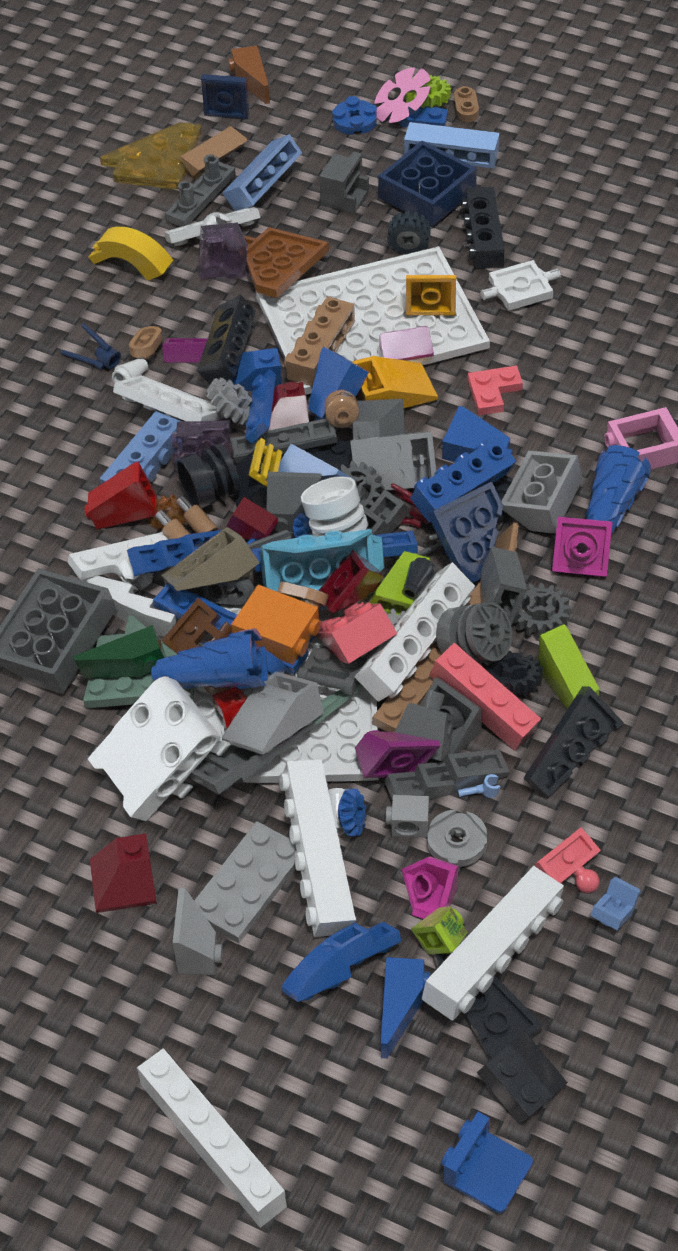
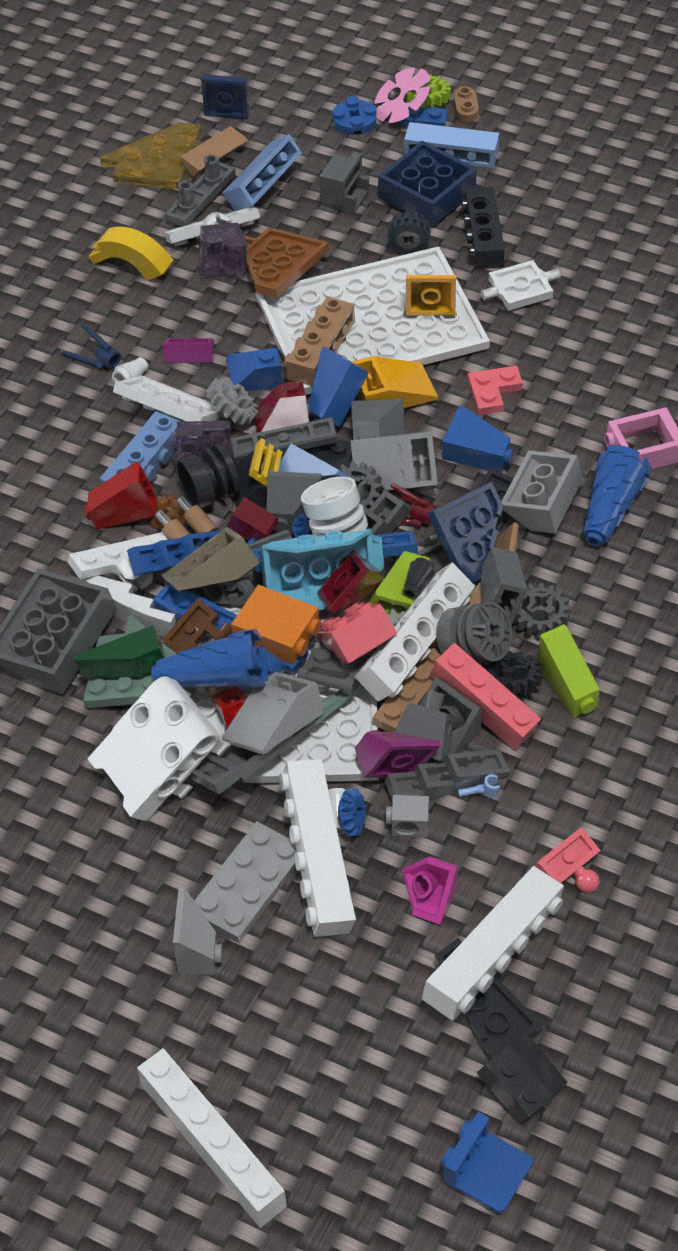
(123, 874): dark red slope -> none
(145, 342): medium nougat plate -> none
(226, 340): black brick -> none
(248, 64): dark orange slope -> none
(260, 406): blue plate -> none
(303, 594): medium nougat plate -> none
(330, 961): blue slope -> none
(341, 408): medium nougat head -> none
(402, 999): blue slope -> none
(406, 344): slope -> none
(440, 931): lime slope -> none
(457, 853): light grey plate -> none
(469, 472): blue brick -> none
(575, 736): black wing -> none
(582, 546): dark pink plate -> none
(616, 904): medium blue bracket -> none

